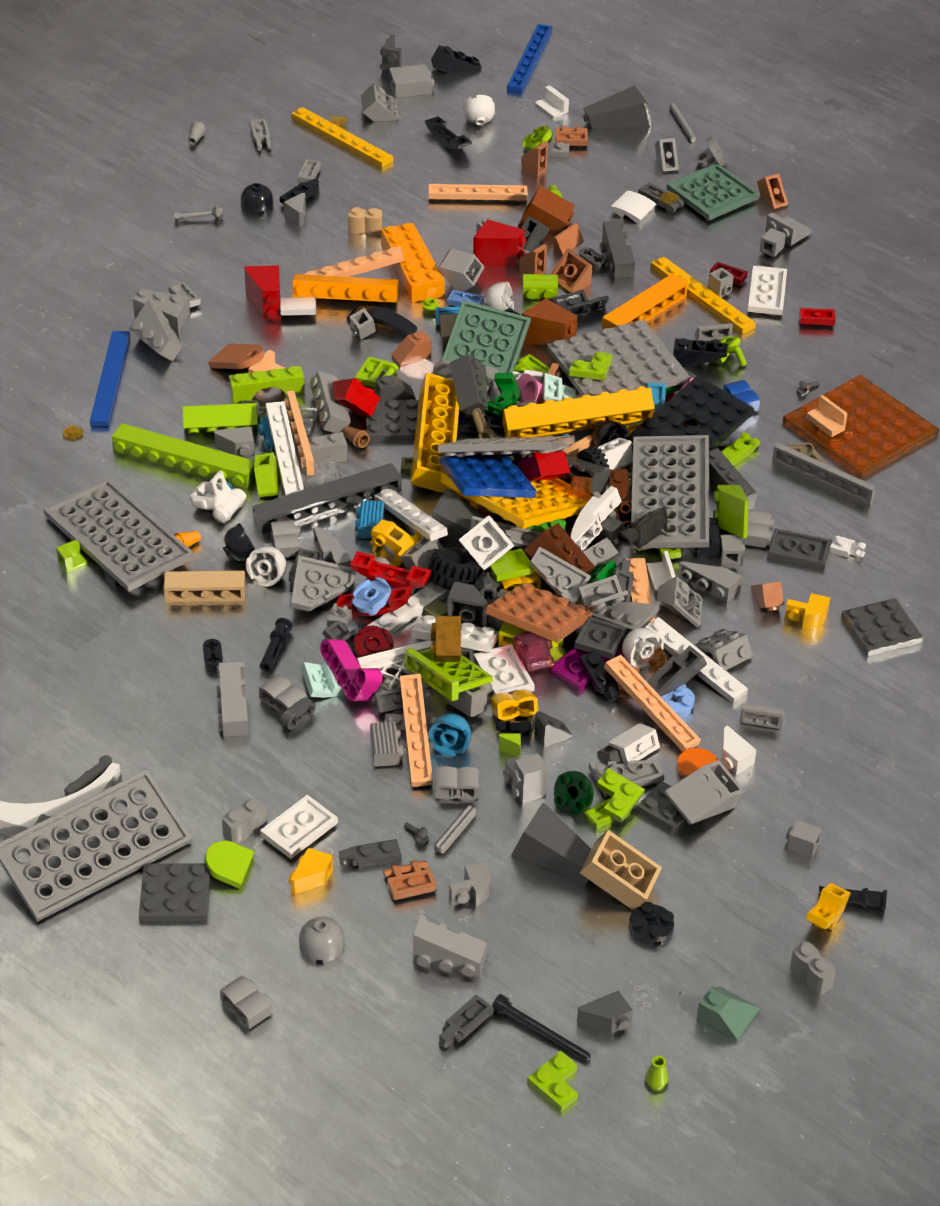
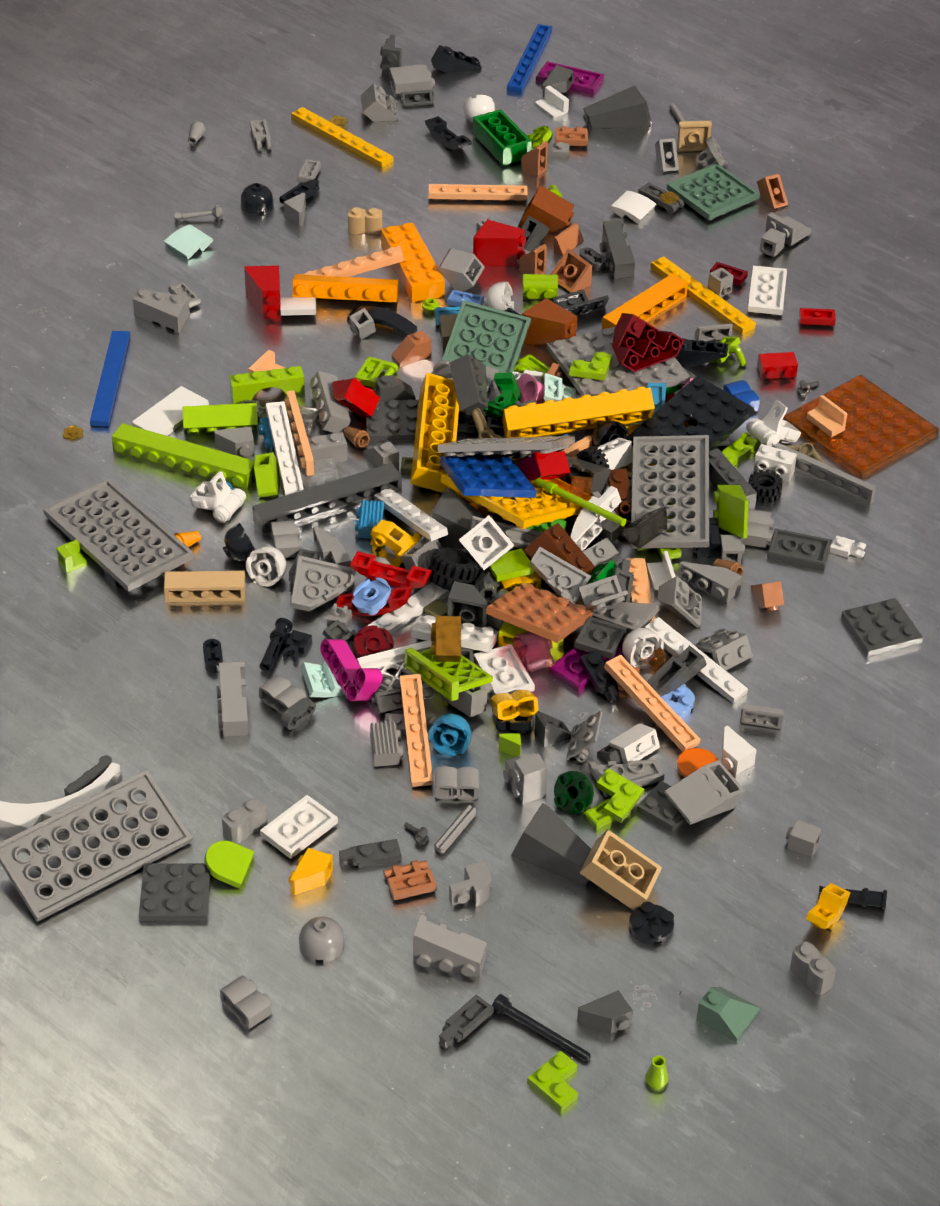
(155, 331): light grey wedge -> none
(168, 413): none -> white tile
(188, 241): none -> light aqua slope
(237, 356): nougat tile -> none
(296, 643): none -> black plate
(383, 455): none -> light grey slope
(417, 98): none -> dark grey slope
(501, 136): none -> green brick
(553, 489): none -> lime bar
(559, 78): none -> dark grey slope
(583, 736): none -> light grey hinge
(584, 80): none -> magenta tile
(641, 344): none -> dark red brick
(693, 135): none -> tan tile
(733, 566): none -> medium nougat cone
(762, 479): none -> black tyre
(773, 429): none -> white piece
(775, 460): none -> white brick
(777, 365): none -> red brick
(810, 614): yellow brick -> none

